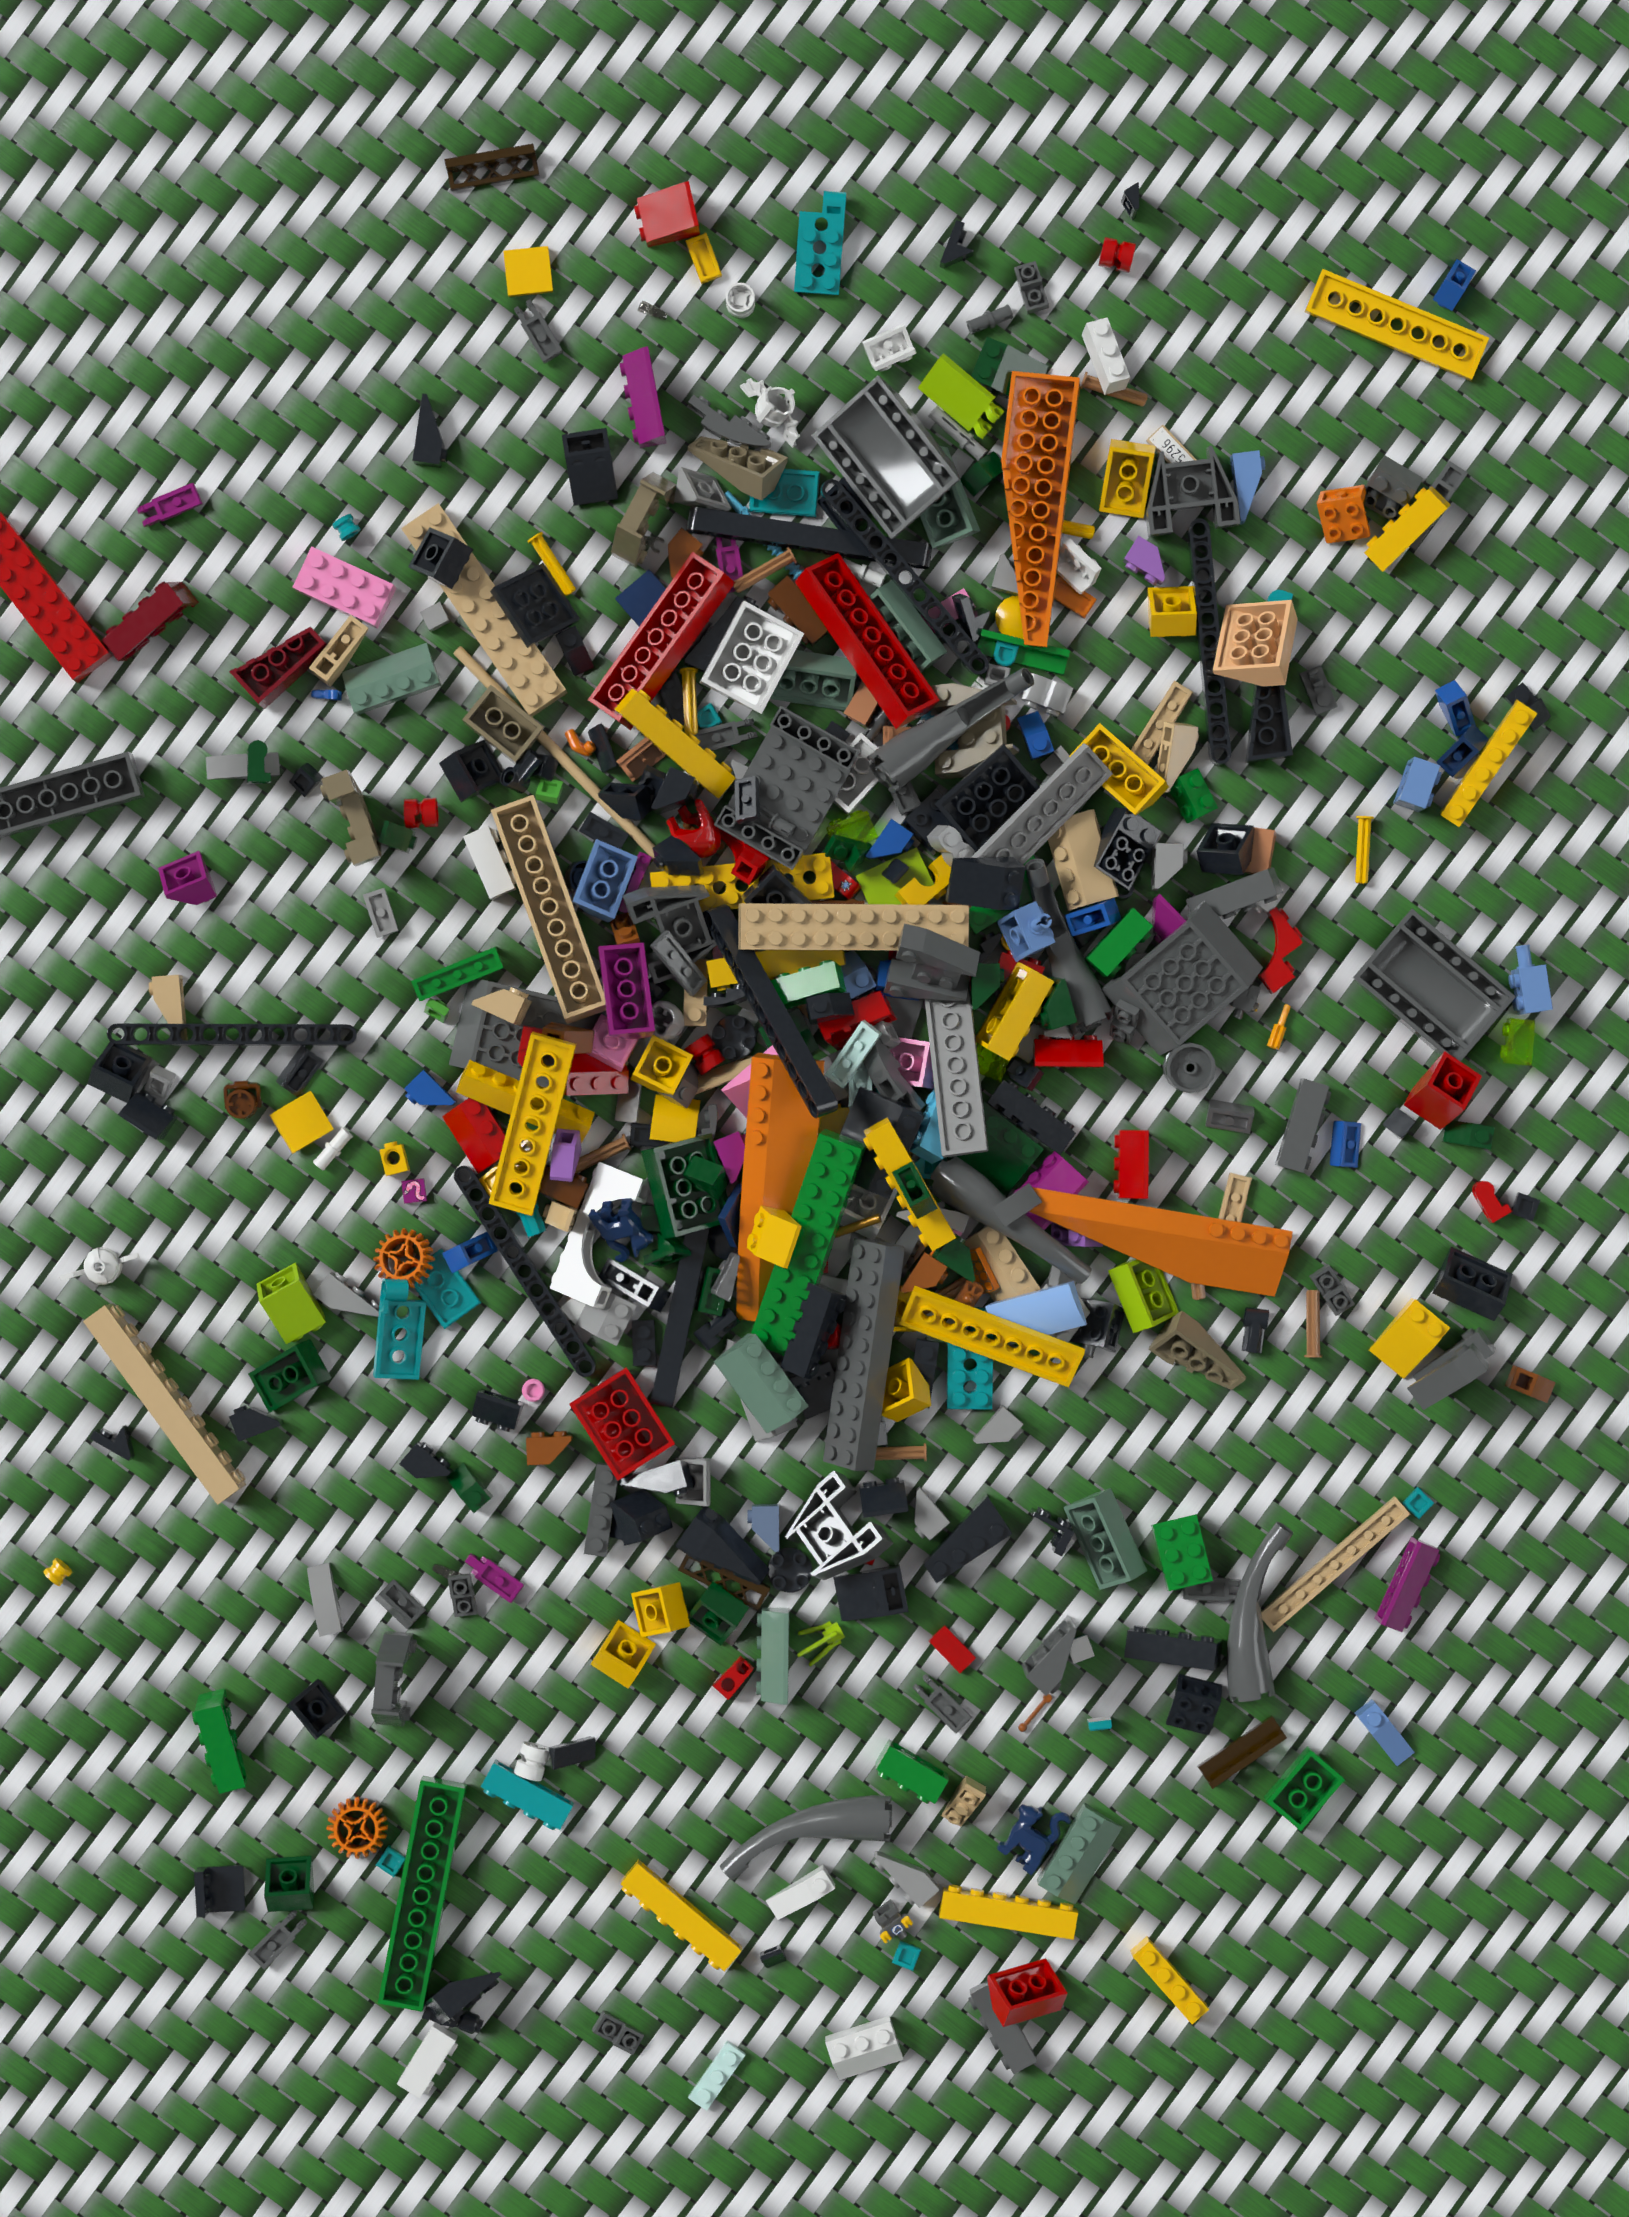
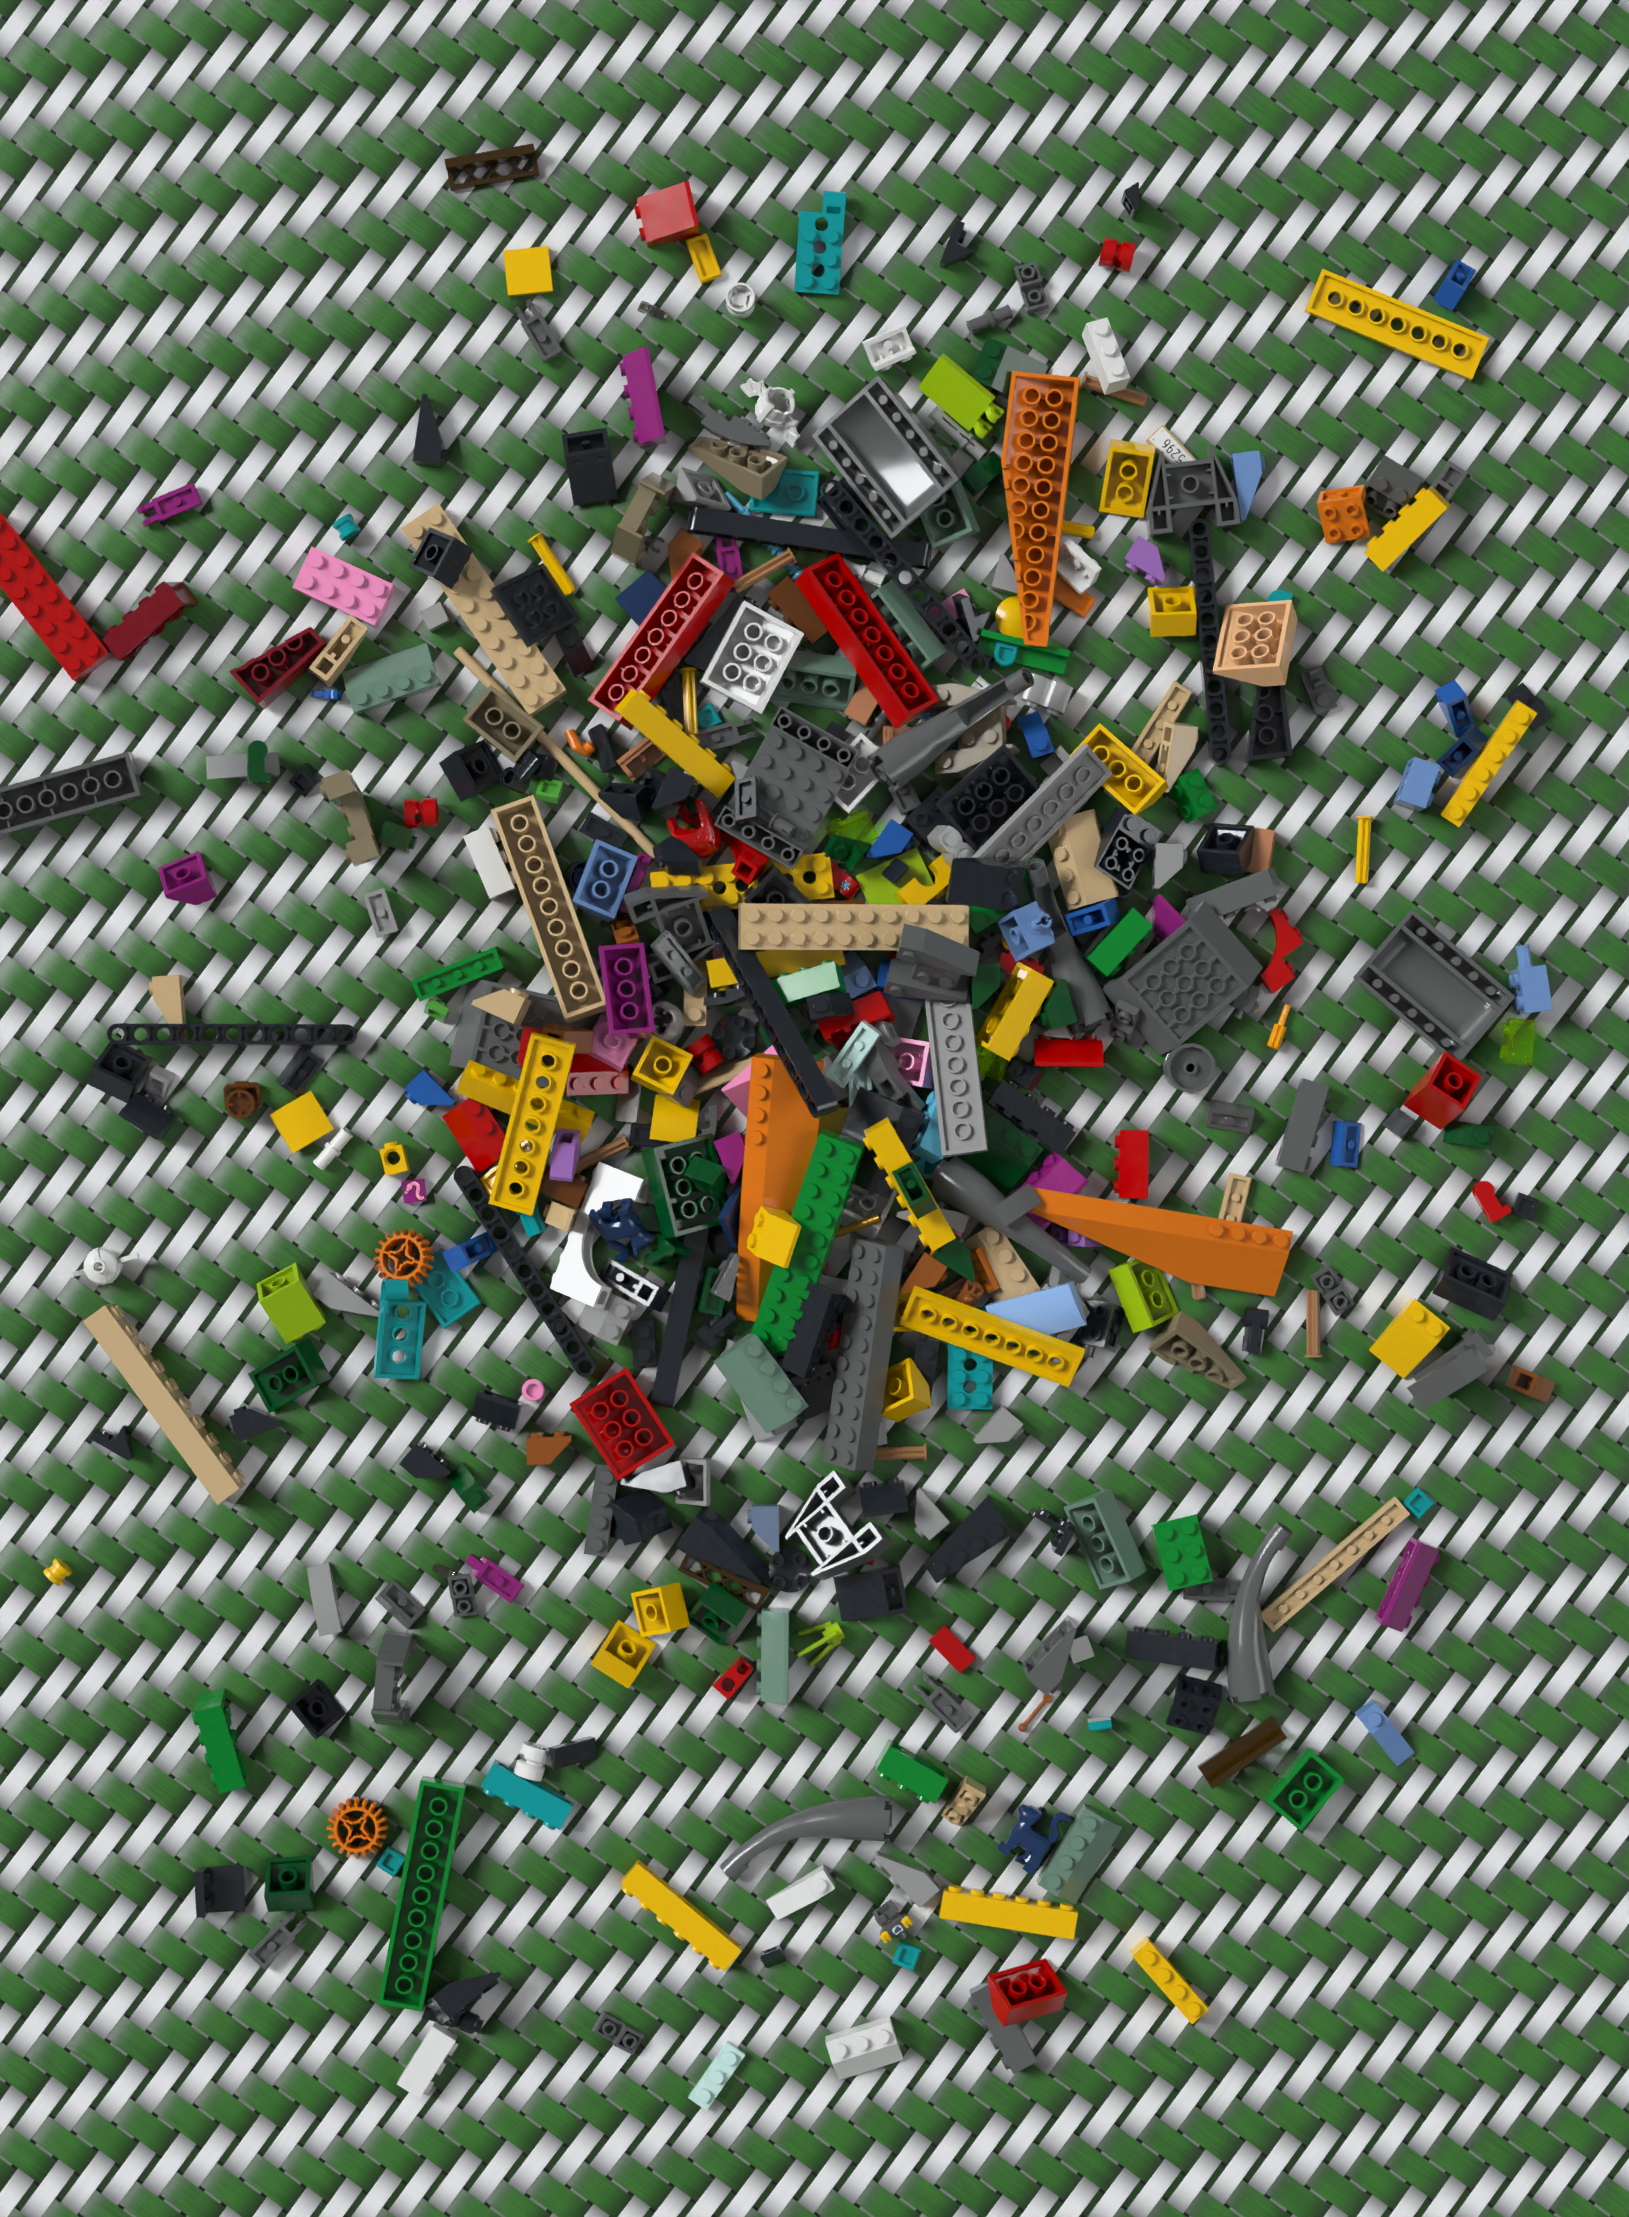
(996, 673): light grey slope -> none

